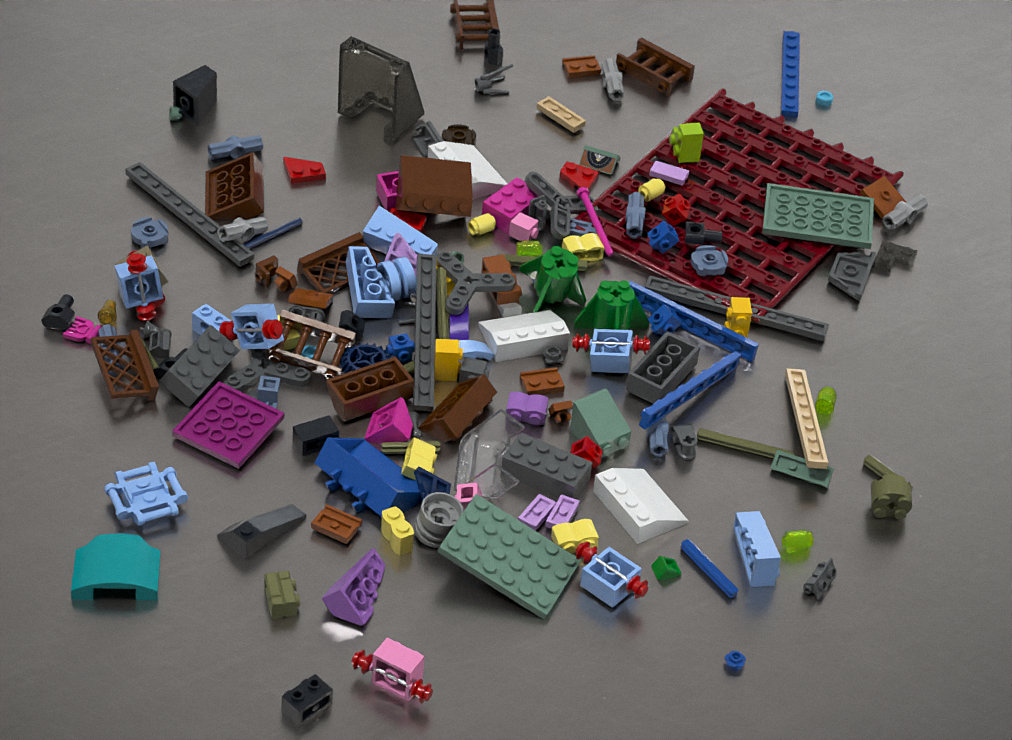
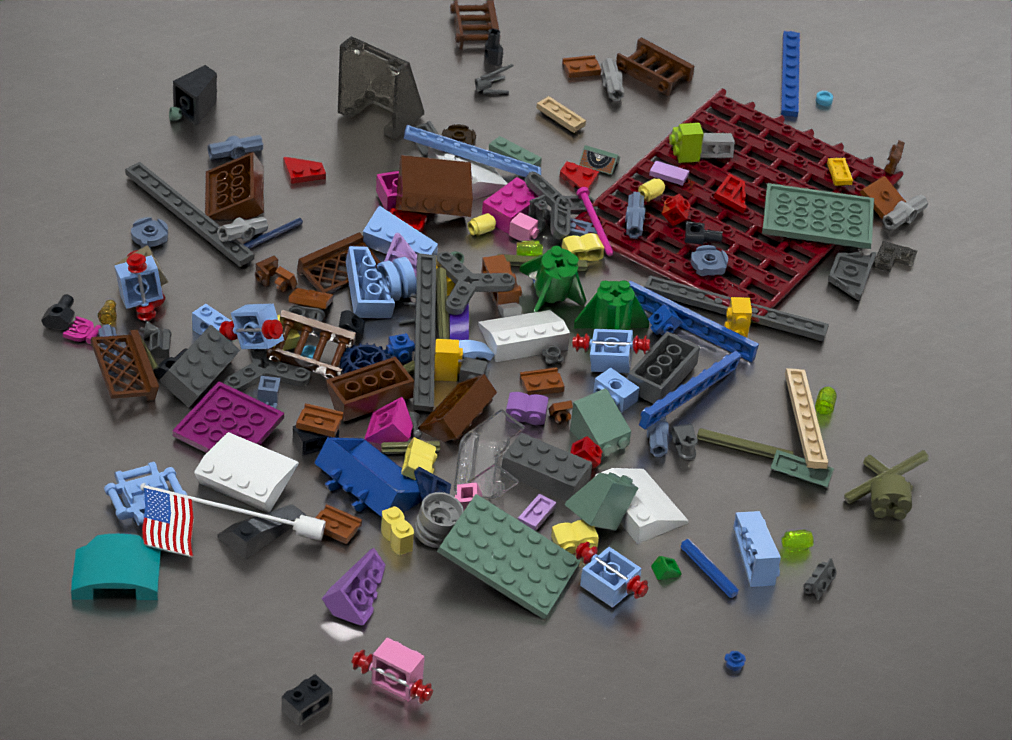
(170, 520): none -> flag
(245, 471): none -> white slope
(281, 594): olive brick -> none
(319, 420): none -> dark orange plate
(469, 152): none -> medium blue tile
(509, 149): none -> sand green plate
(563, 511): lavender plate -> none
(603, 500): none -> sand green slope
(621, 389): none -> light blue brick
(663, 237): blue brick -> none
(717, 145): none -> light grey hinge
(732, 193): none -> red wing
(839, 171): none -> yellow plate
(894, 157): none -> reddish brown plate
(899, 469): none -> olive axle

